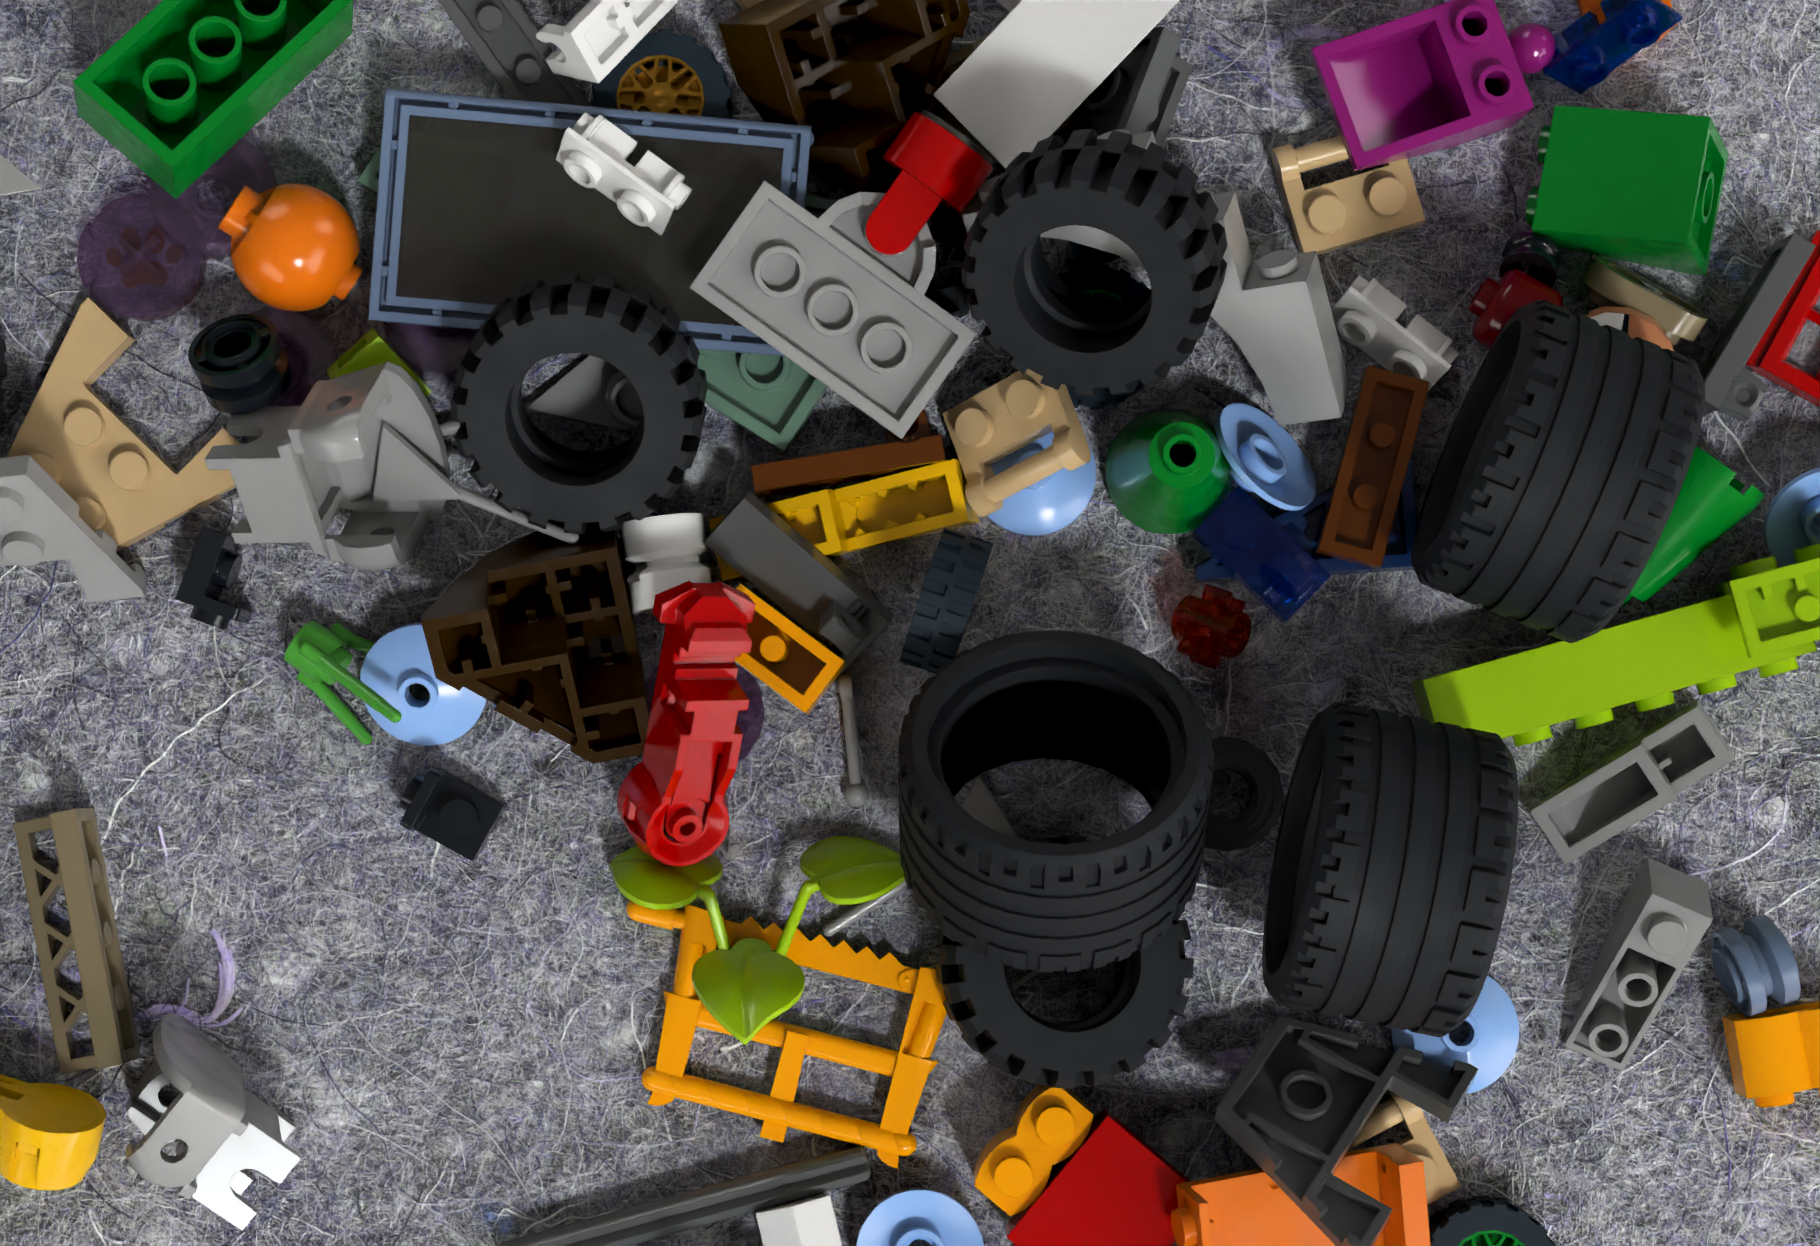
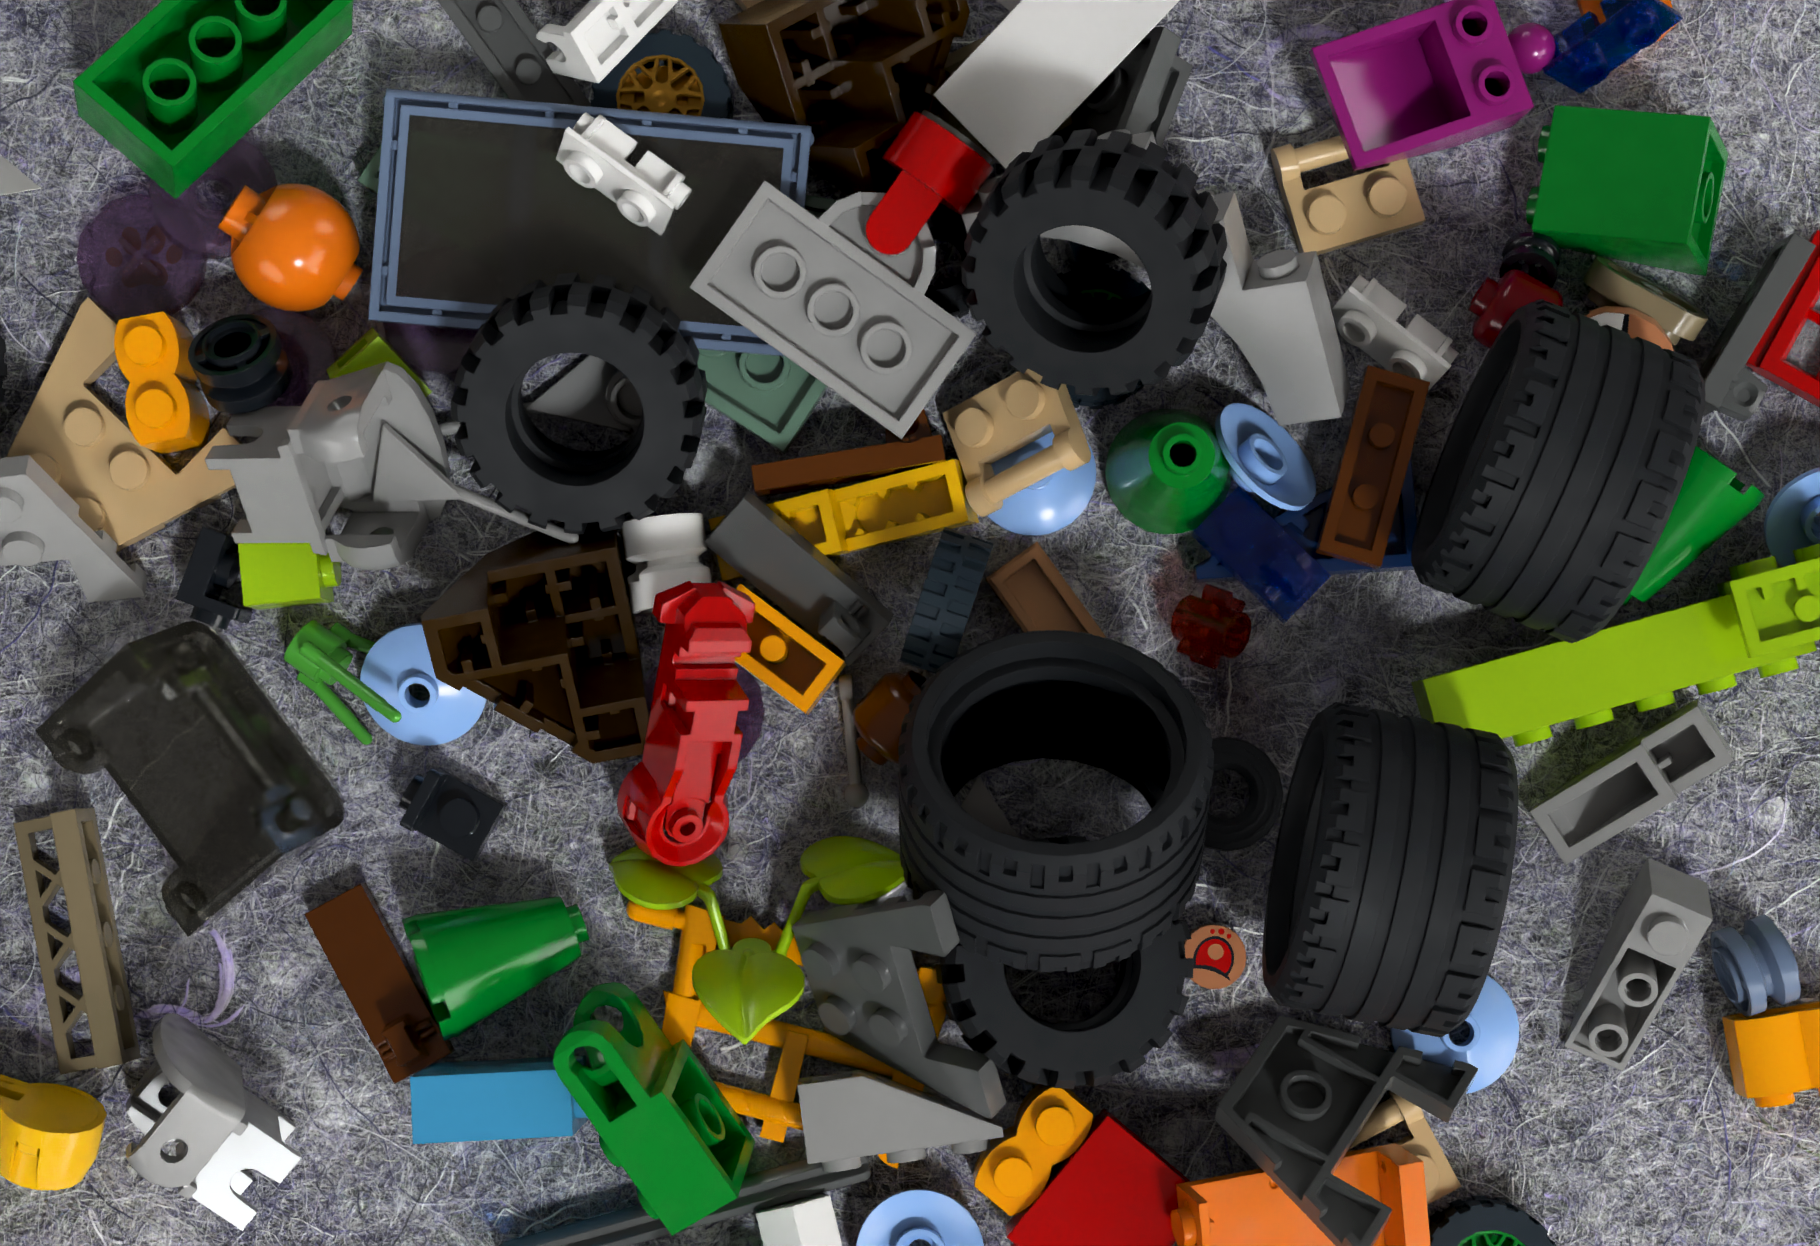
(162, 398): none -> light orange brick
(199, 764): none -> clear smoke windscreen
(286, 575): none -> lime brick
(379, 982): none -> reddish brown hinge
(490, 955): none -> green cone
(492, 1101): none -> dark azure brick
(654, 1110): none -> green brick
(871, 1115): none -> light grey slope
(874, 998): none -> dark grey wing
(881, 714): none -> reddish brown head
(1039, 595): none -> medium nougat tile
(1216, 954): none -> nougat tile

